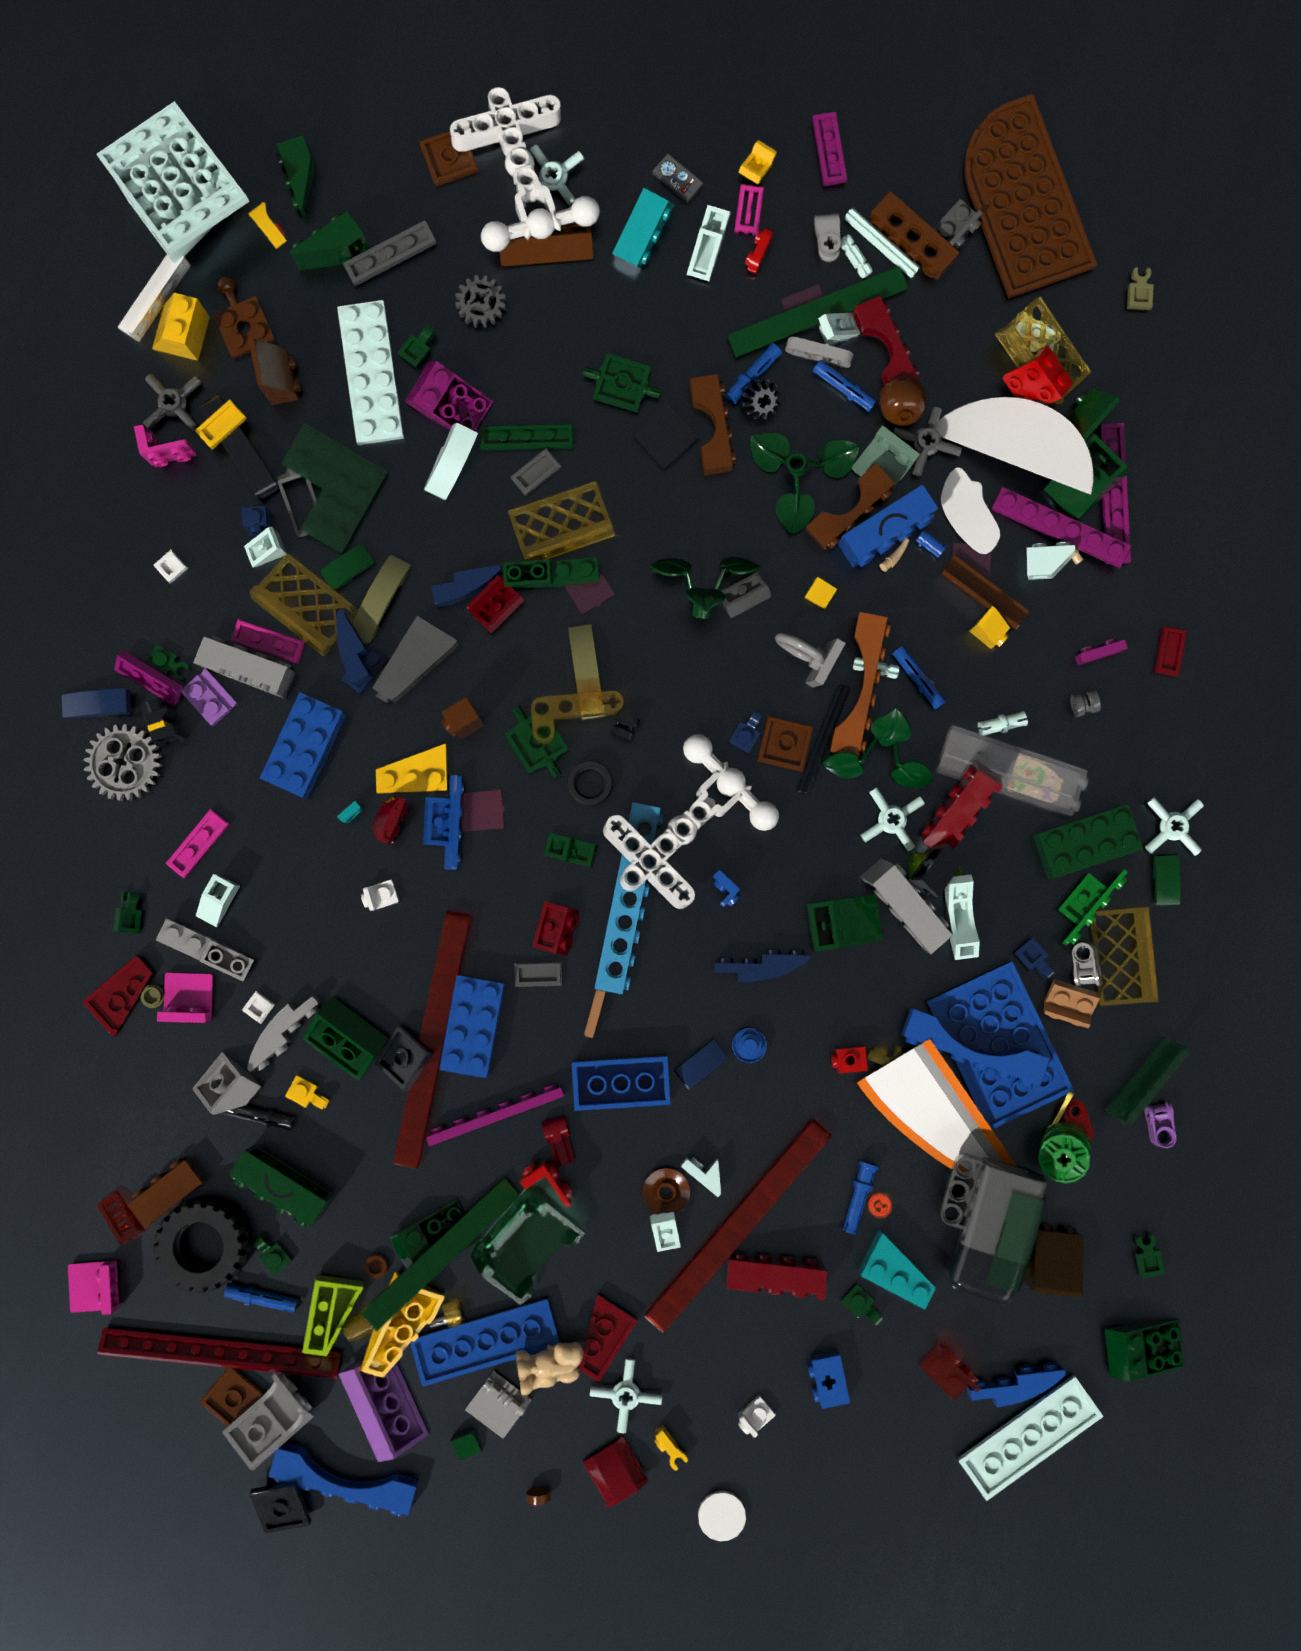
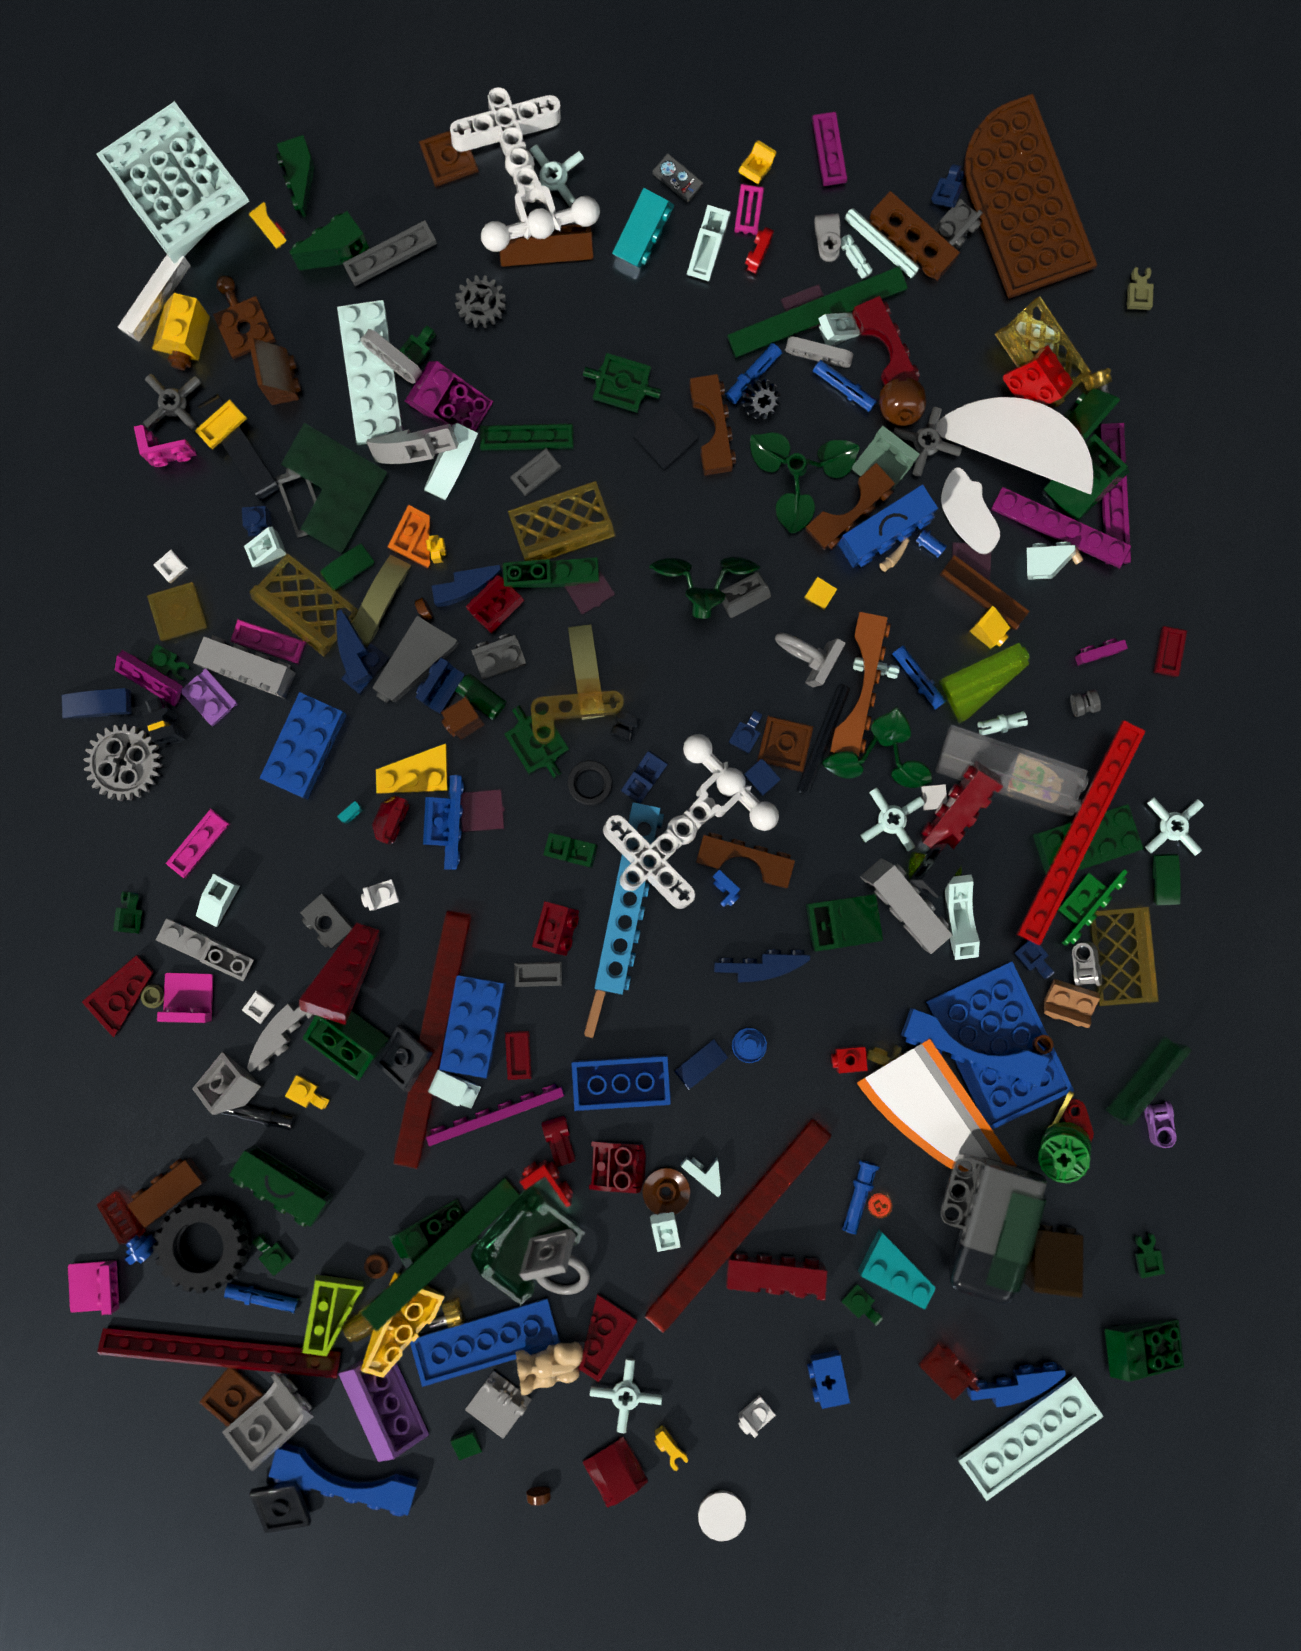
(139, 1248): none -> blue plate
(177, 611): none -> clear yellow plate
(179, 360): none -> reddish brown plate
(322, 907): none -> dark grey brick
(341, 978): none -> dark red wedge
(391, 356): none -> light grey beam
(412, 447): none -> light grey slope
(412, 536): none -> orange wing
(423, 609): none -> reddish brown tile
(437, 548): none -> yellow plate
(439, 686): none -> dark blue bracket
(454, 1089): none -> light aqua slope
(481, 696): none -> dark green pin
(498, 656): none -> dark grey bracket
(518, 1055): none -> dark red tile
(550, 1256): none -> light grey tile
(618, 1167): none -> dark red slope
(644, 777): none -> dark blue slope
(761, 777): none -> dark blue panel
(774, 868): none -> reddish brown arch
(933, 796): none -> white tile
(949, 189): none -> dark blue plate
(978, 683): none -> clear neon green slope
(1045, 1041): none -> reddish brown hinge
(1081, 832): none -> red plate
(1098, 380): none -> clear yellow piece

